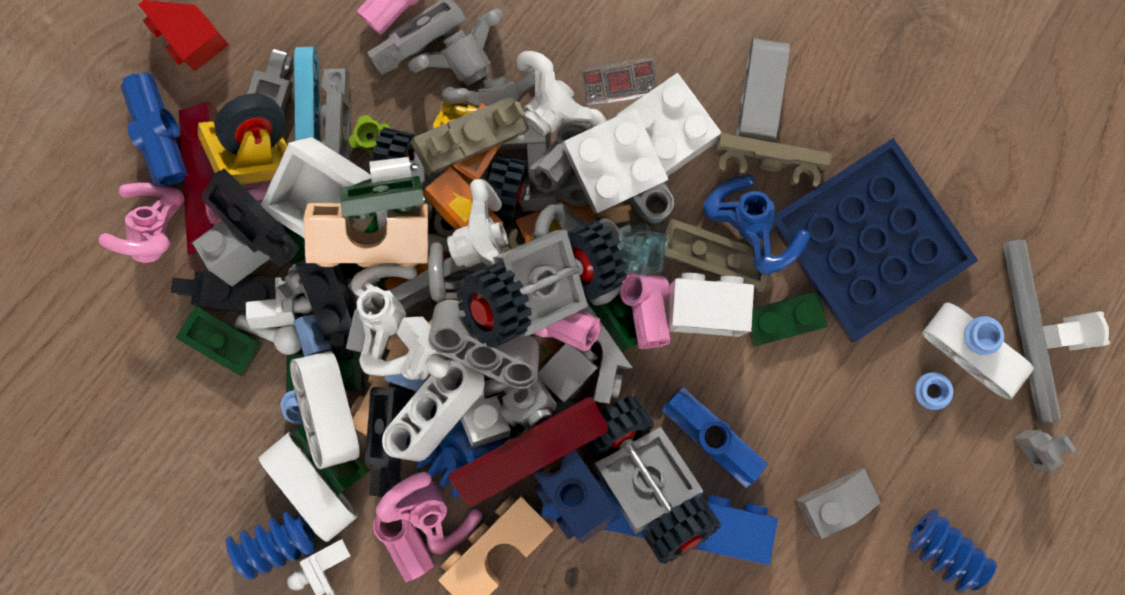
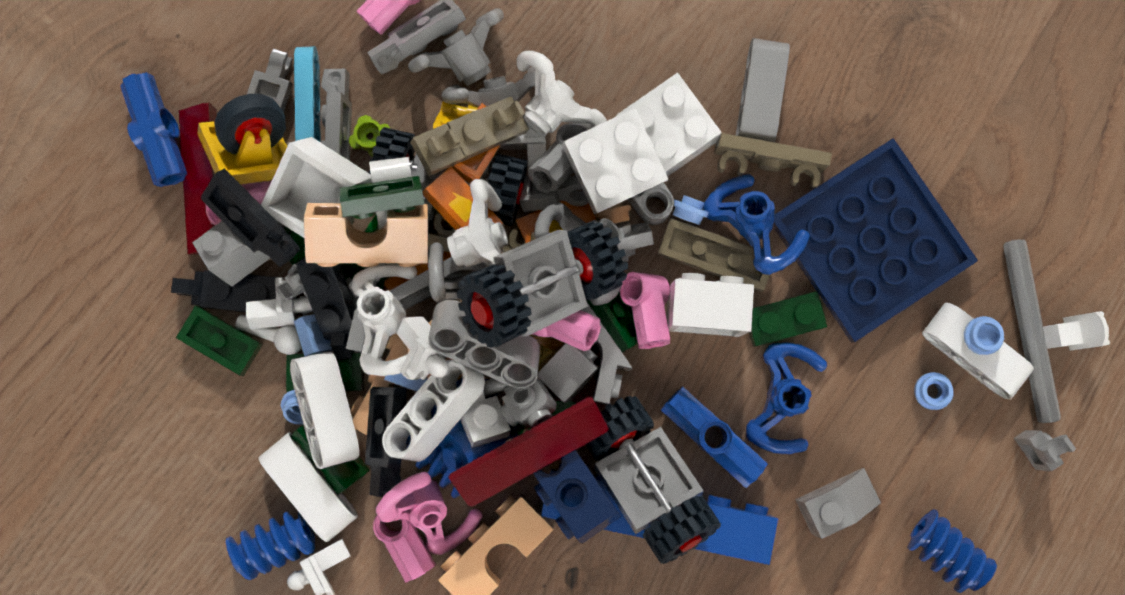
(145, 225): bright pink piece -> none
(187, 30): red slope -> none
(618, 80): clear tile -> none
(645, 253): clear light blue plate -> none
(690, 209): none -> light blue plate
(800, 397): none -> blue piece

